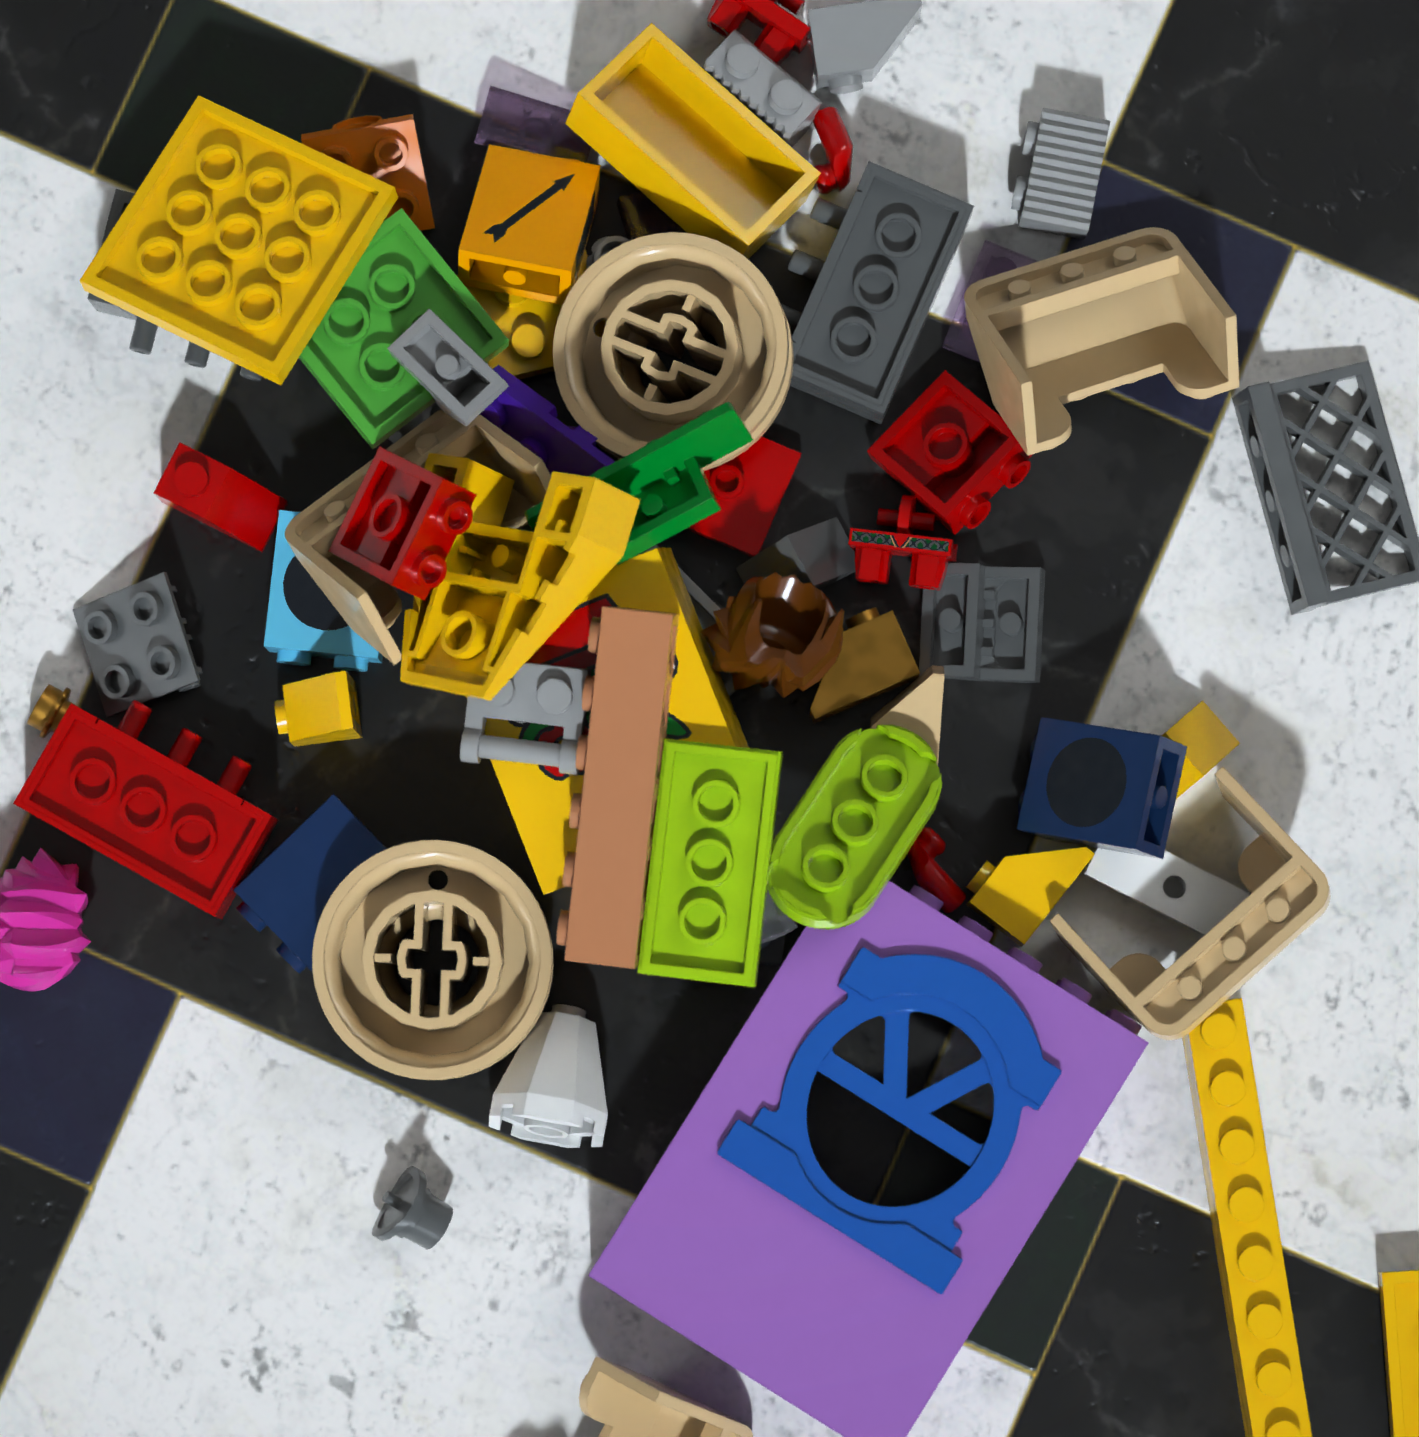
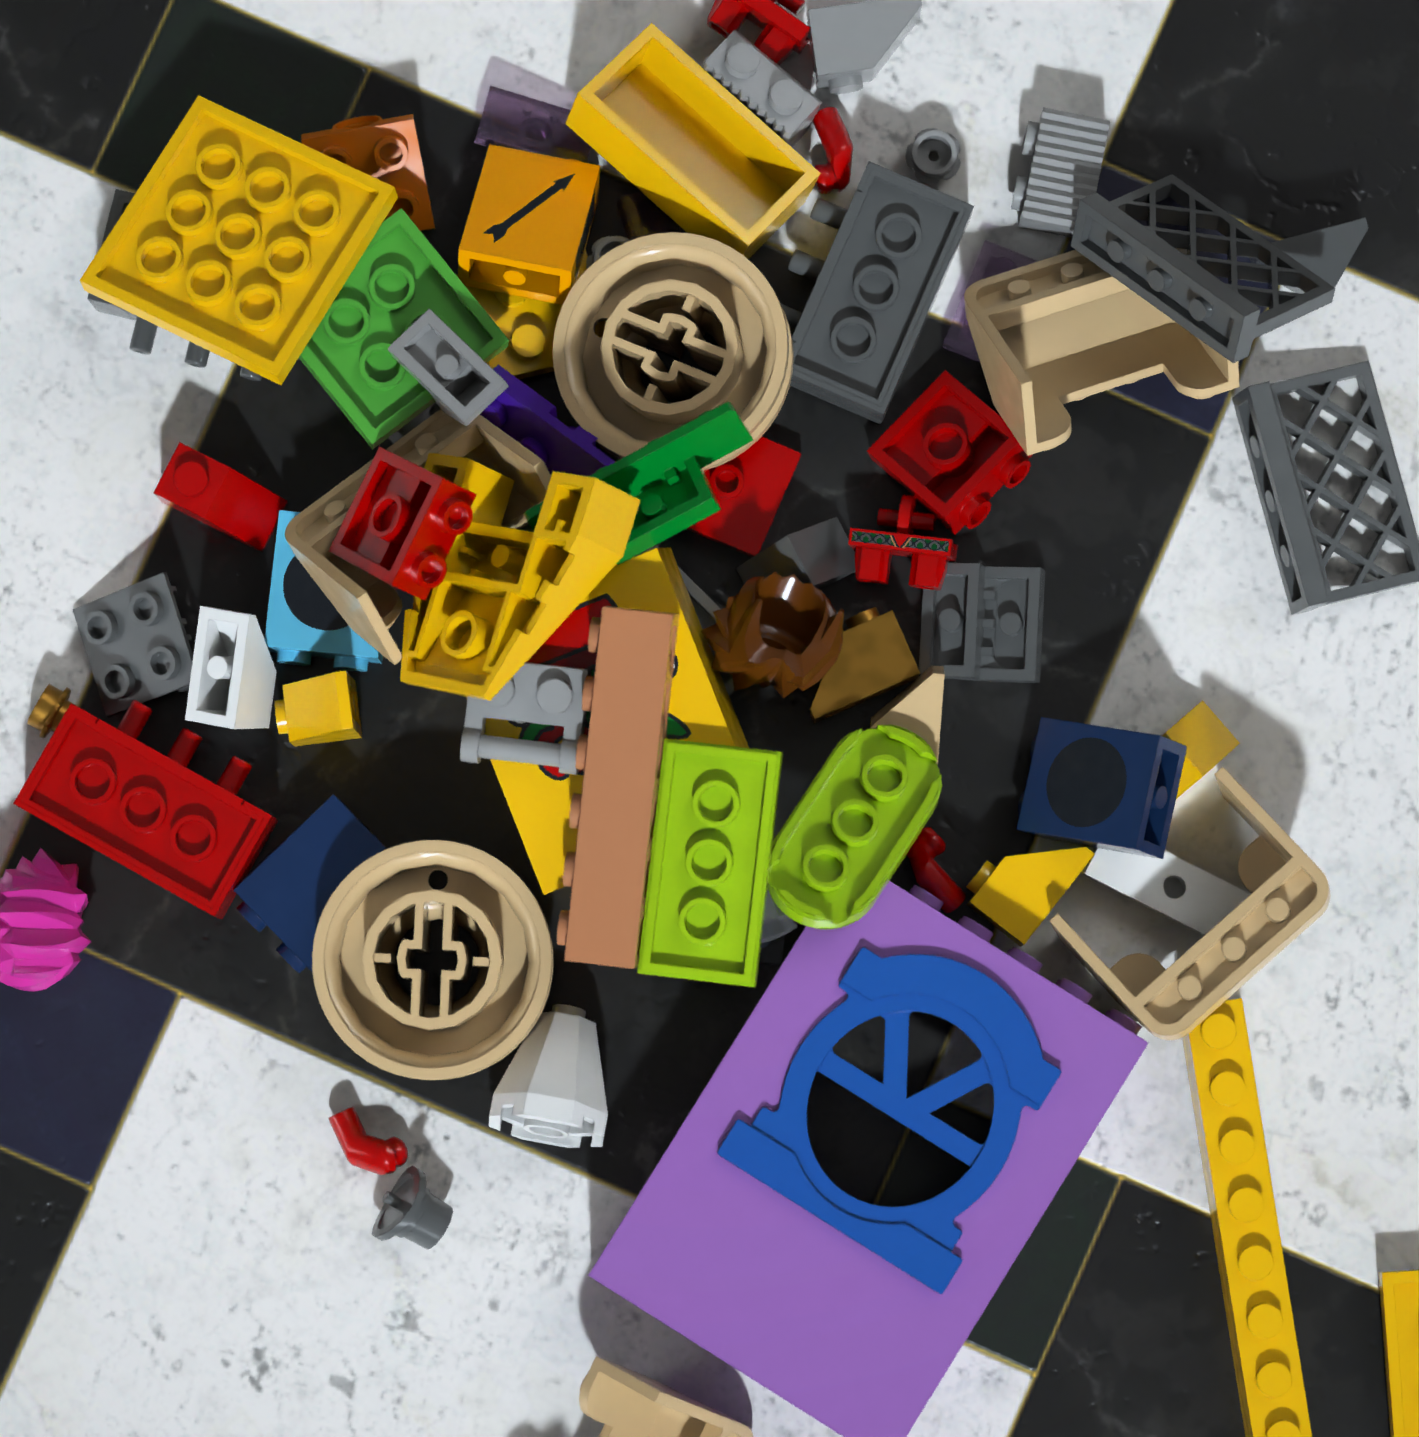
(230, 672): none -> white slope
(365, 1150): none -> red arm
(933, 141): none -> light grey plate
(1186, 284): none -> dark grey fence
(1324, 250): none -> dark grey slope

